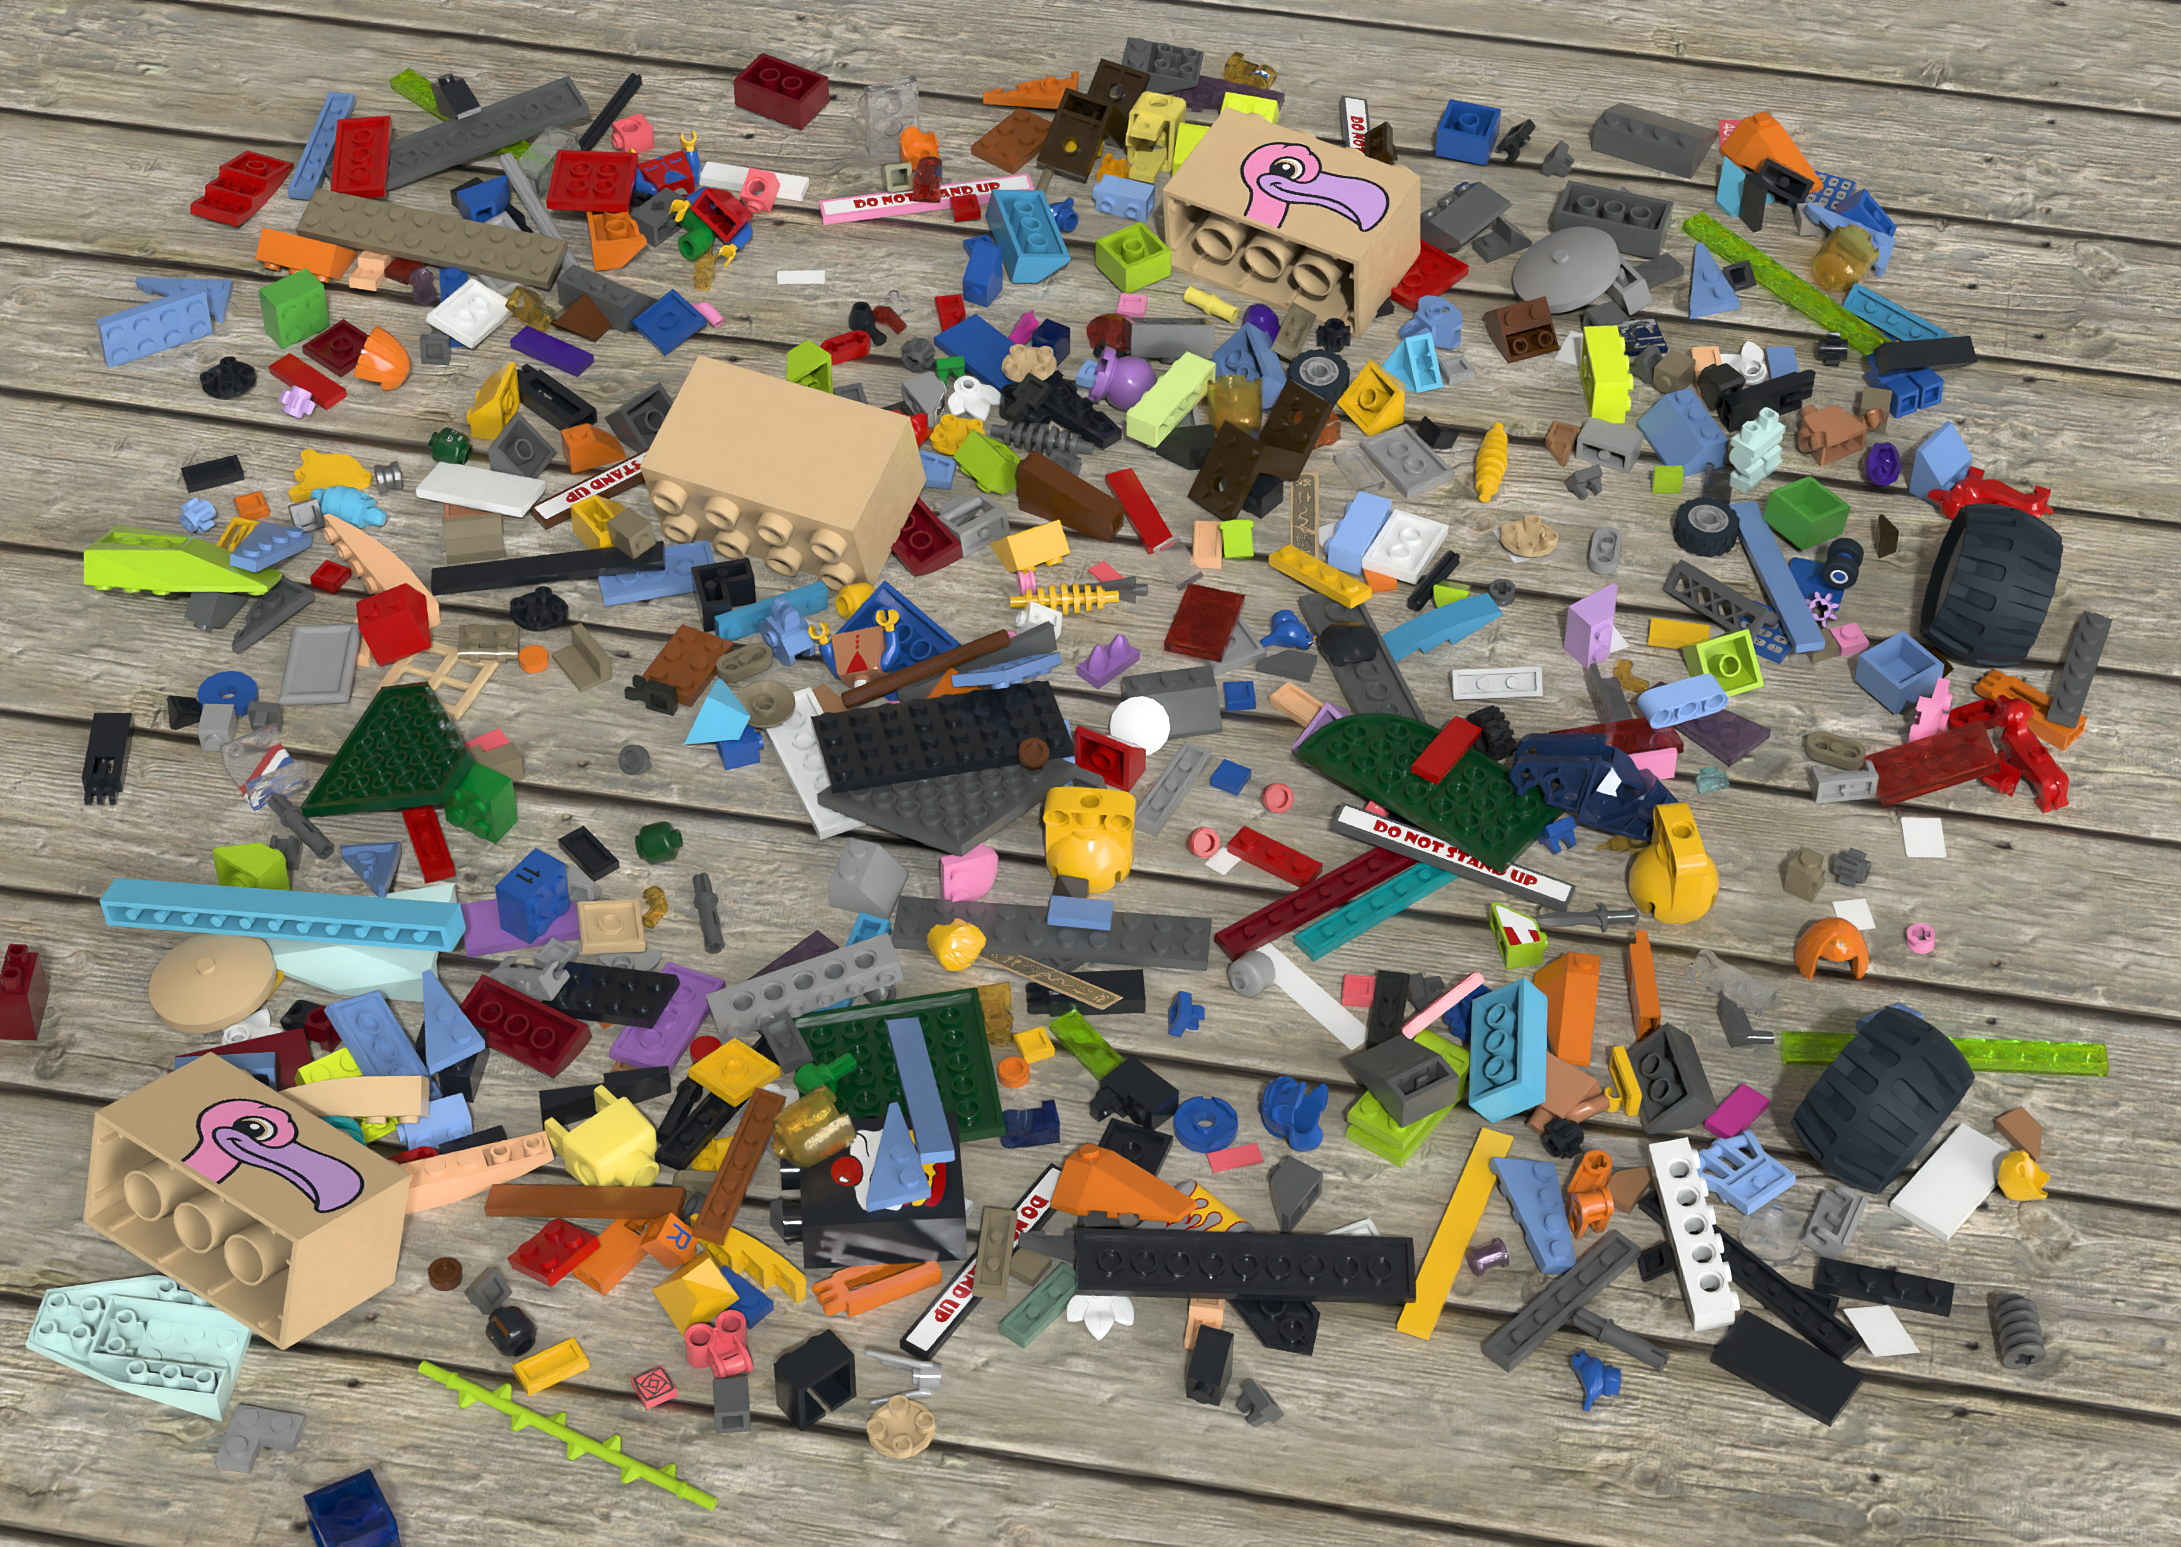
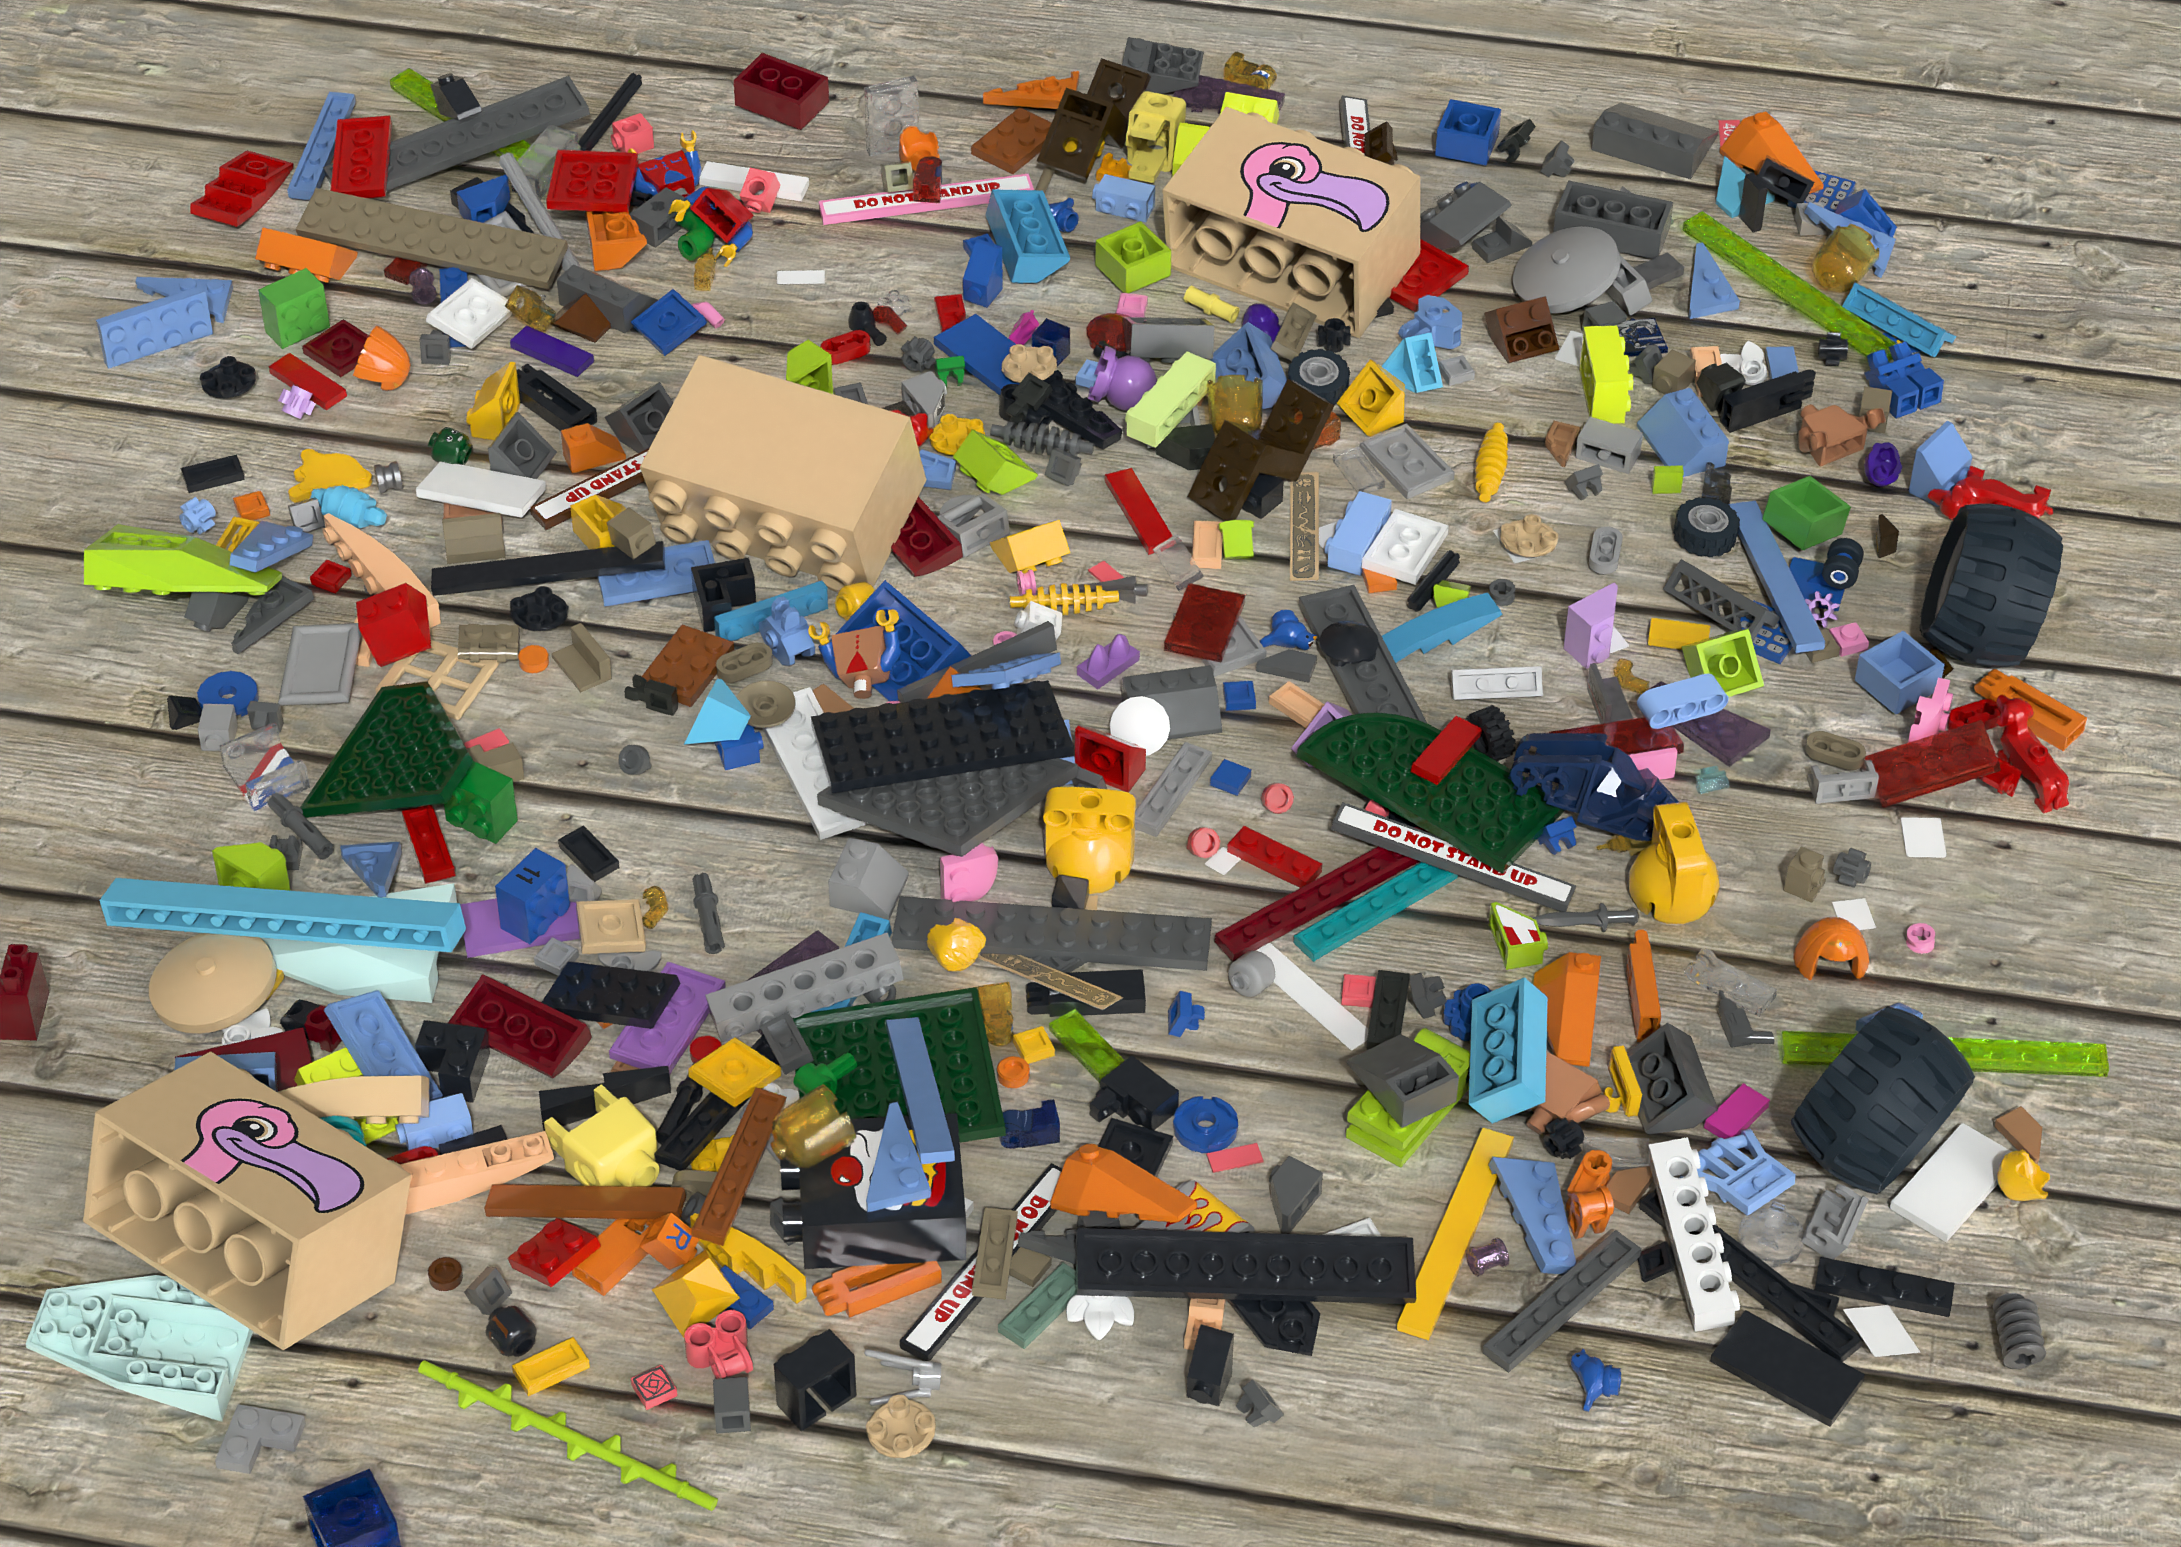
(109, 738): black hinge -> none
(369, 271): light nougat slope -> none
(447, 1029): medium blue wing -> none
(532, 982): light grey hinge -> none
(658, 842): dark green head -> none
(925, 668): reddish brown axle -> none
(965, 207): red plate -> none
(974, 400): white plate -> none
(1033, 753): reddish brown tile -> none
(1060, 495): reddish brown slope -> none
(1080, 912): medium blue tile -> none
(1292, 1113): blue helmet -> none
(1320, 576): yellow plate -> none
(1435, 436): black slope -> none
(1441, 1004): tile -> none
(1621, 1338): dark grey axle -> none
(1740, 275): black slope -> none
(1756, 450): light aqua hips -> none
(1923, 354): black slope -> none
(2079, 669): dark grey plate -> none

